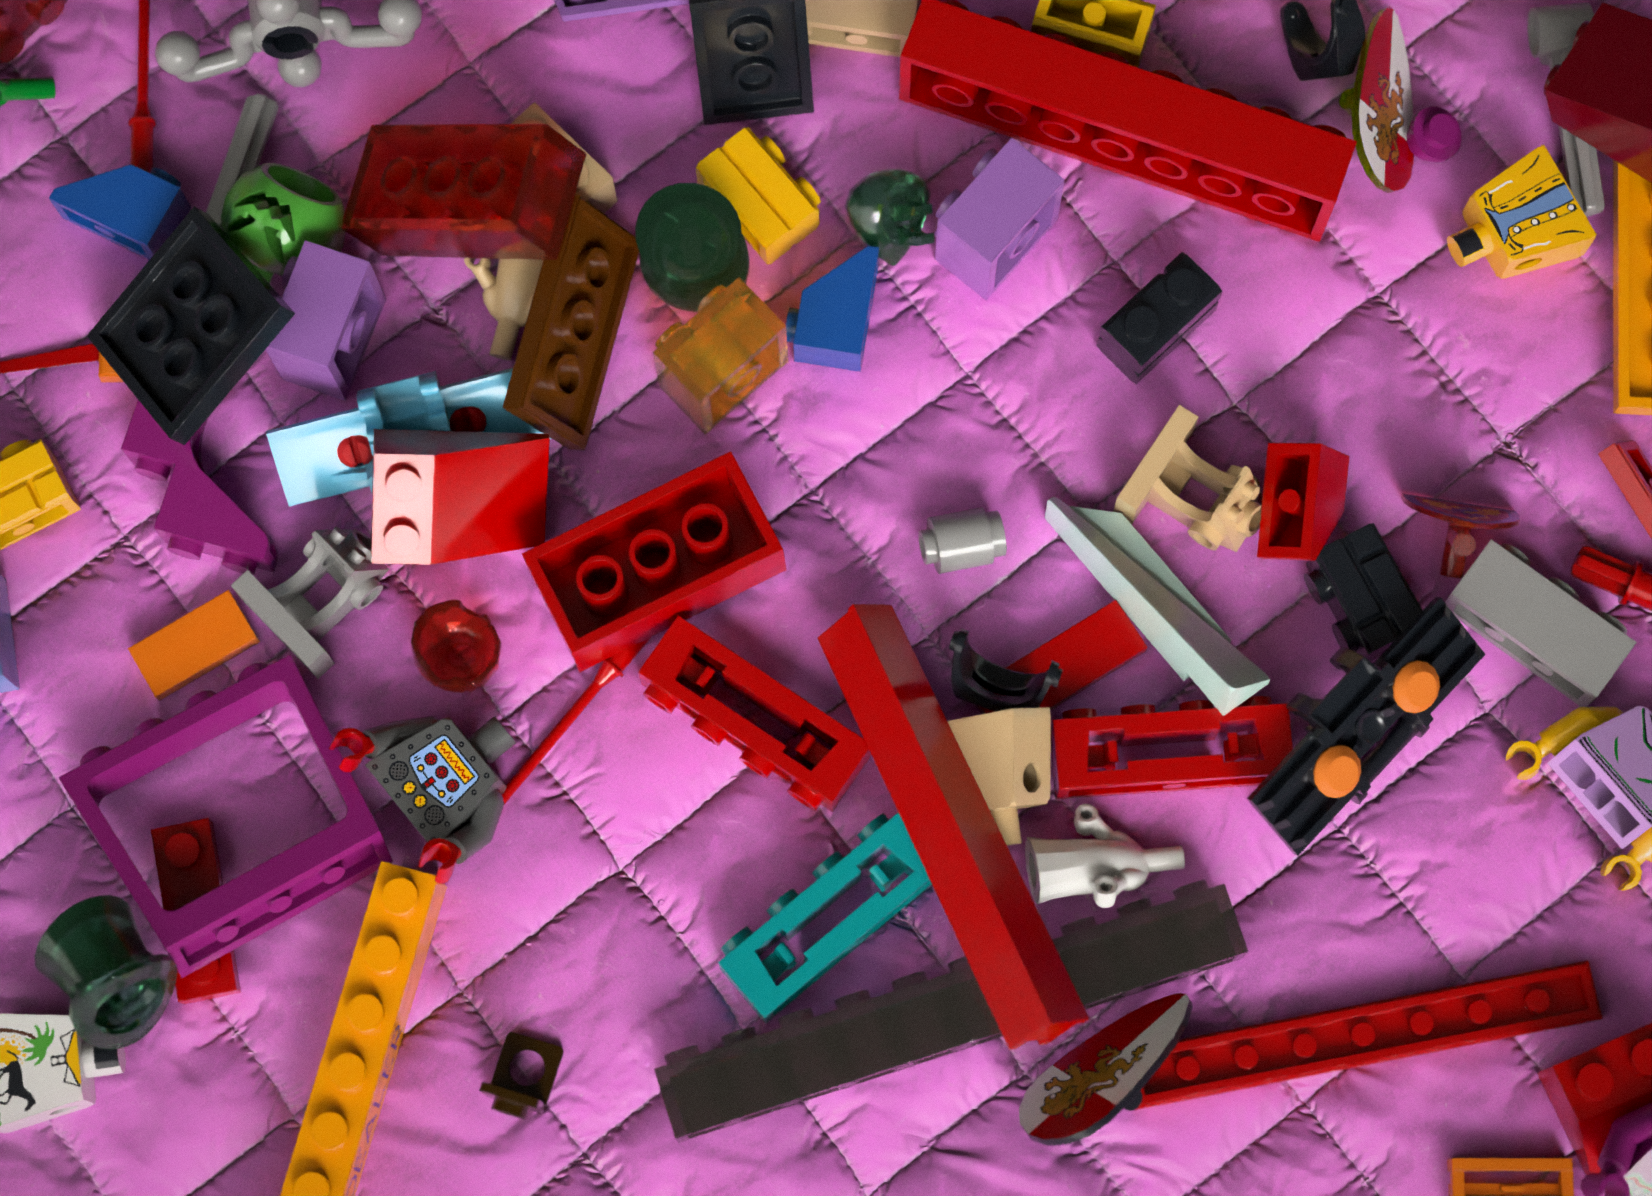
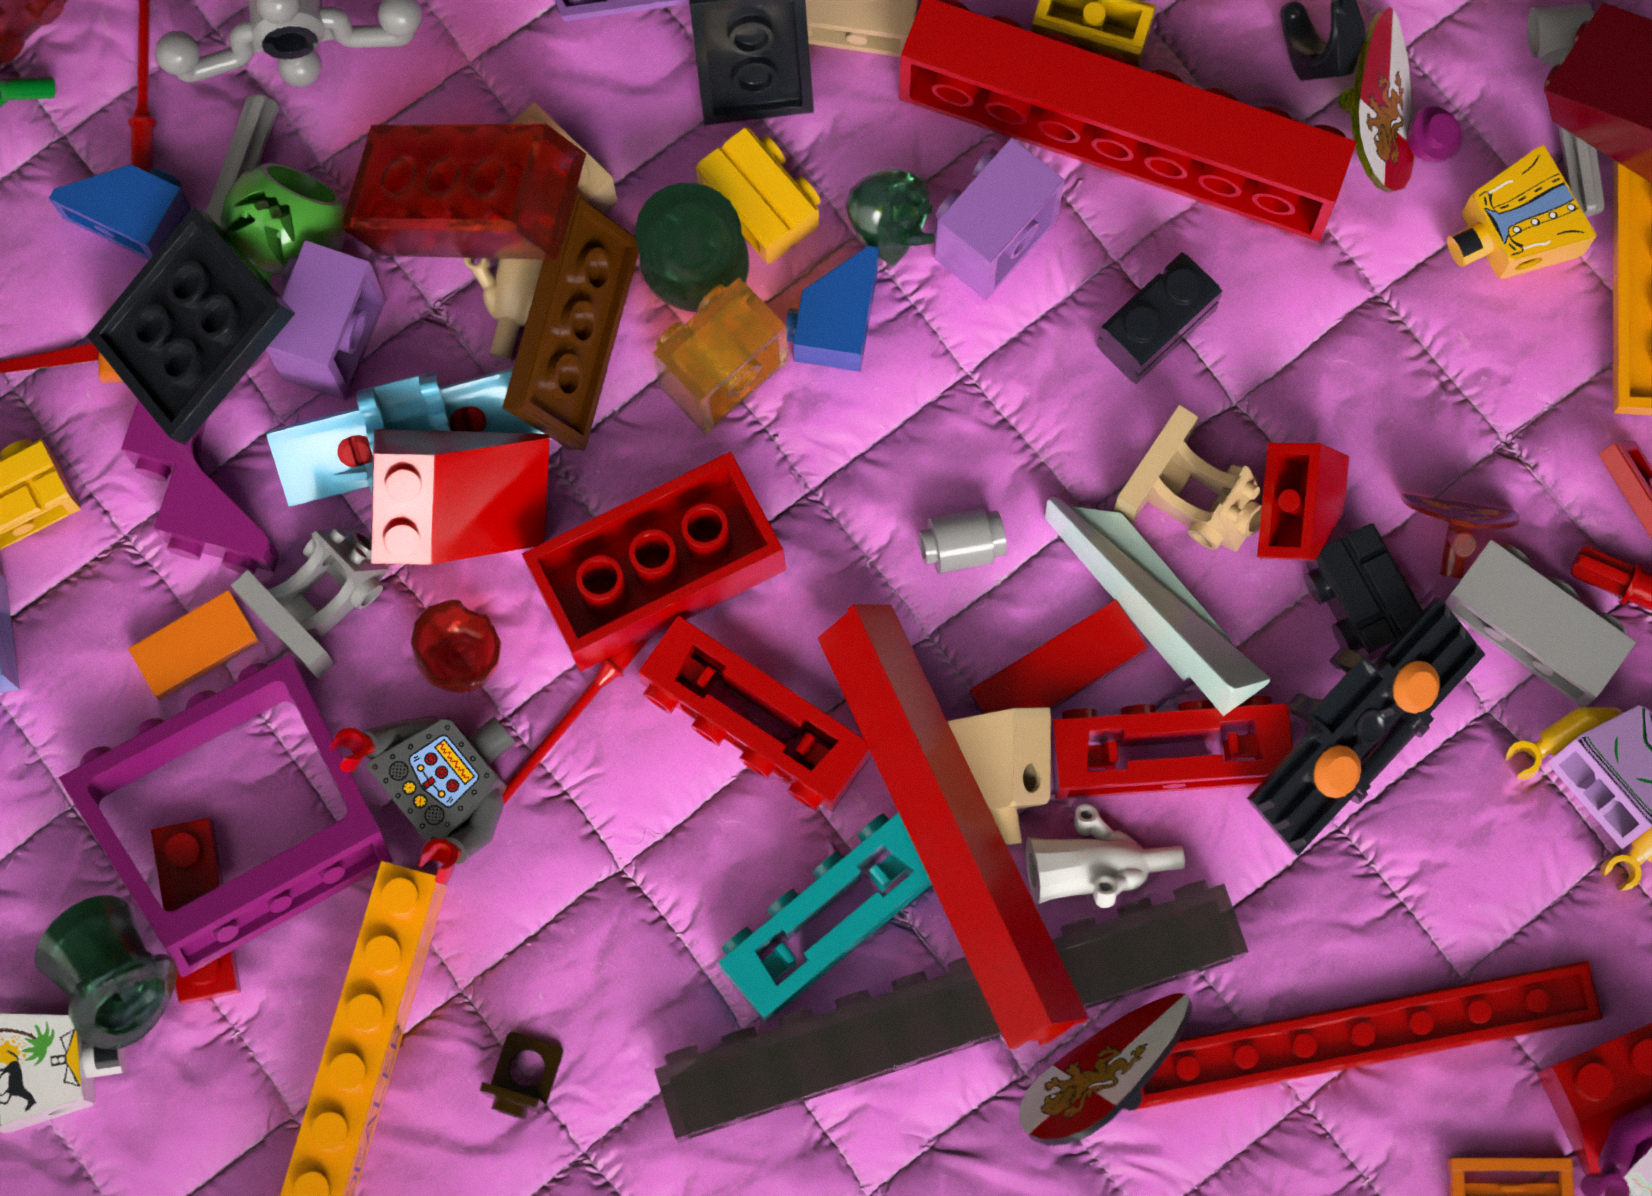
(974, 672): black helmet -> none

